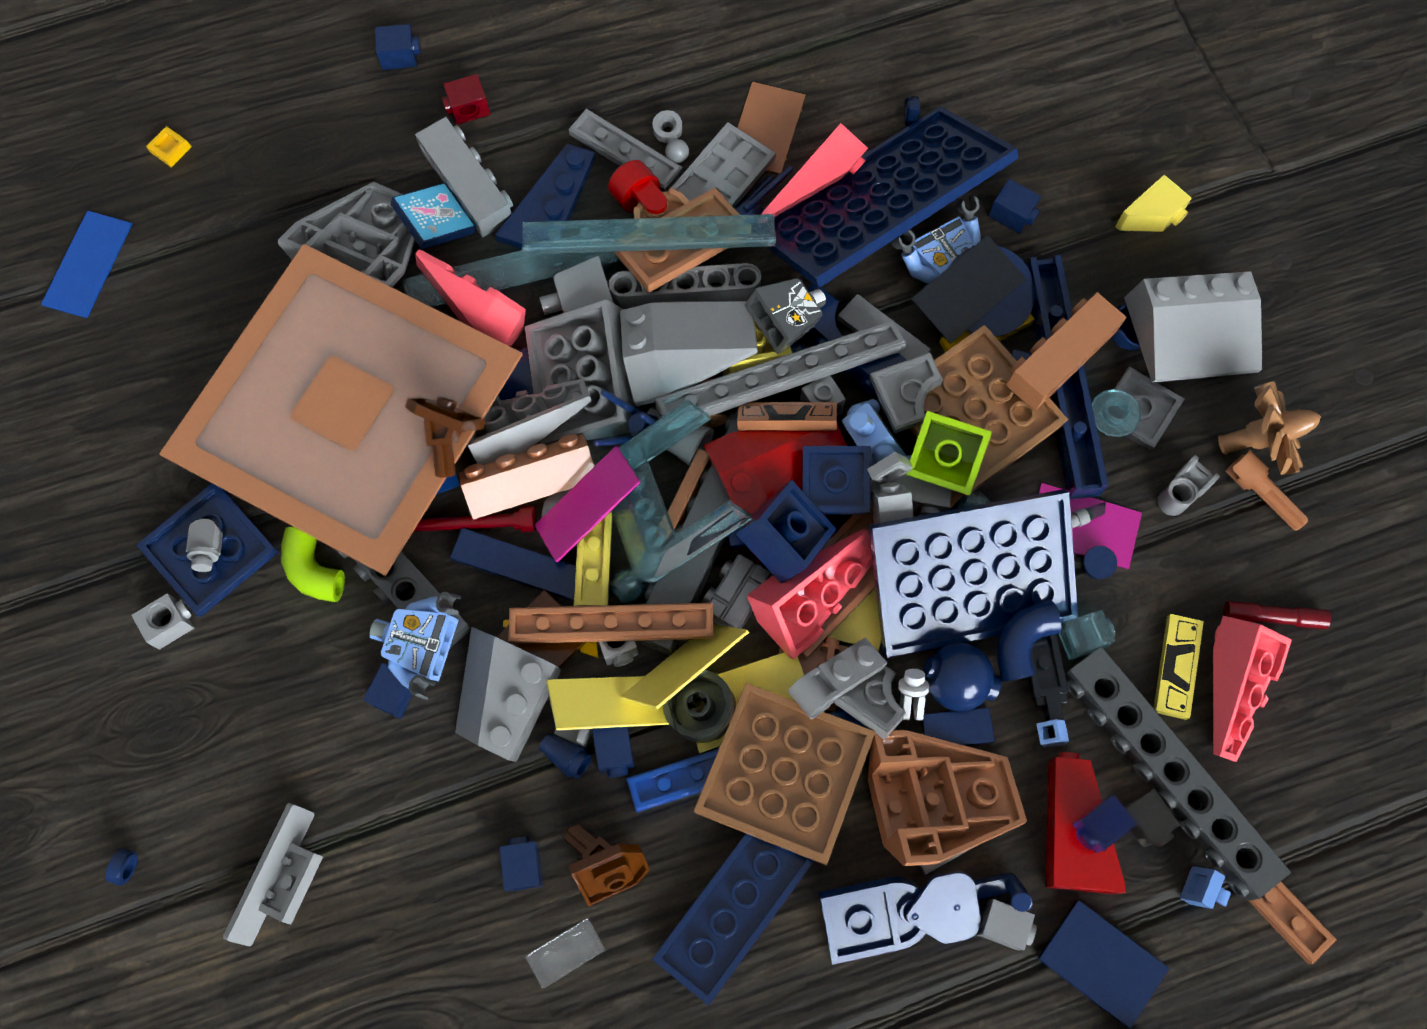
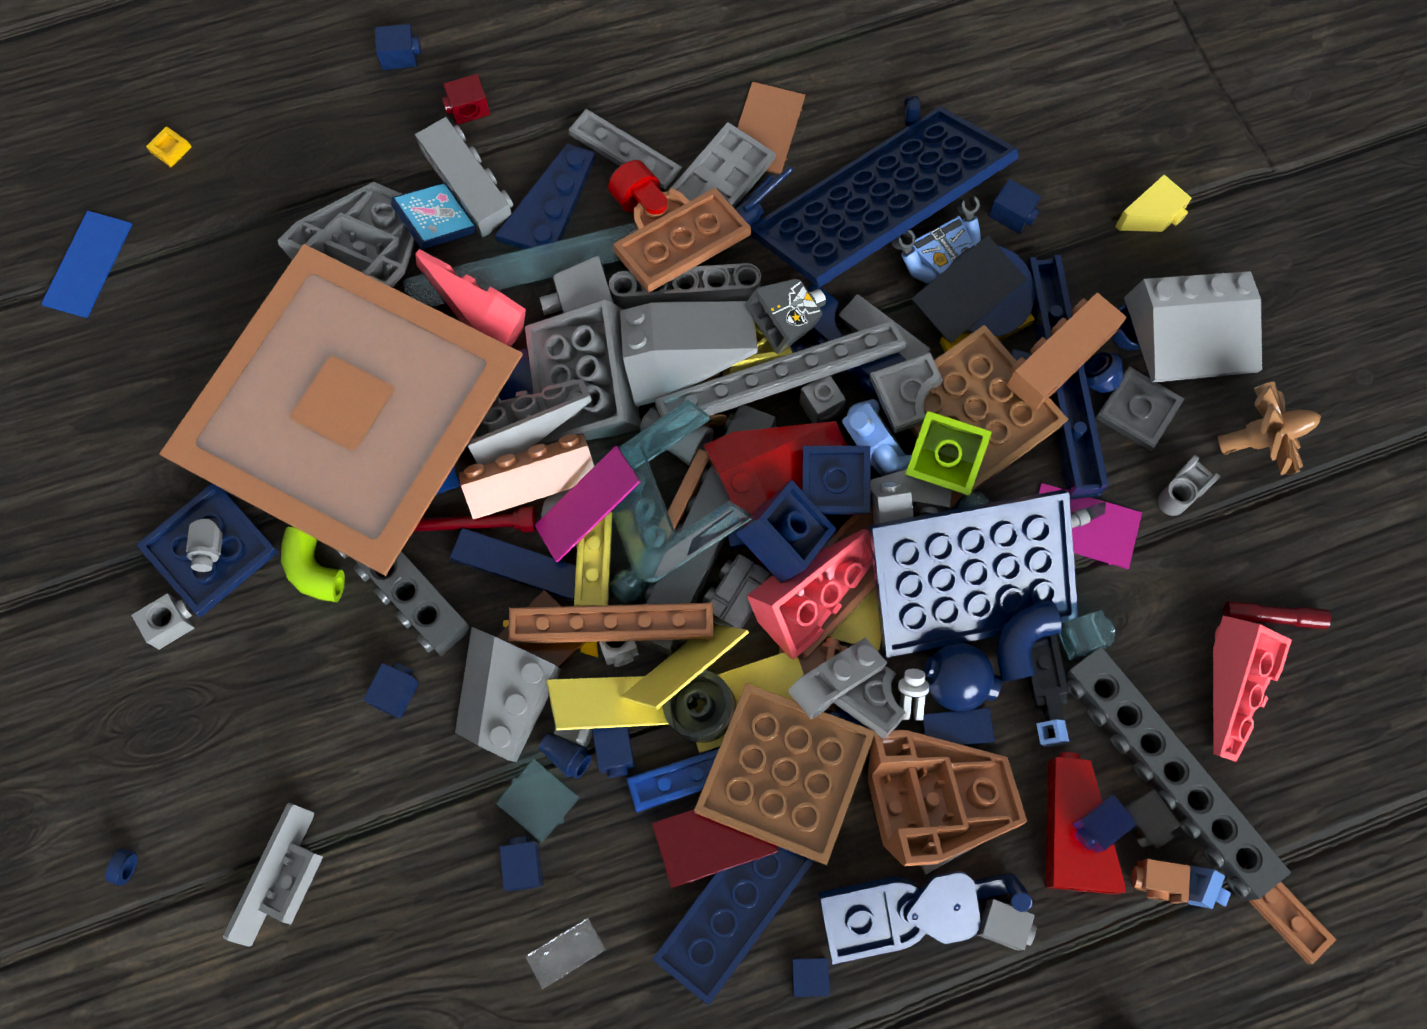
(418, 641): torso -> none
(443, 428): reddish brown piece -> none
(537, 800): none -> clear light blue piece
(604, 867): reddish brown piece -> none
(636, 423): dark blue plant -> none
(648, 234): clear light blue tile -> none
(676, 148): light grey plate -> none
(701, 847): none -> dark red window
(788, 416): nougat tile -> none
(810, 977): none -> dark blue tile
(826, 166): coral wedge -> none
(890, 468): light grey tile -> none
(1099, 562): dark blue tile -> none
(1103, 964): dark blue tile -> none
(1104, 372): none -> dark blue cone
(1113, 426): clear light blue piece -> none
(1161, 880): none -> nougat brick
(1178, 666): light yellow tile -> none
(1252, 474): nougat piece -> none

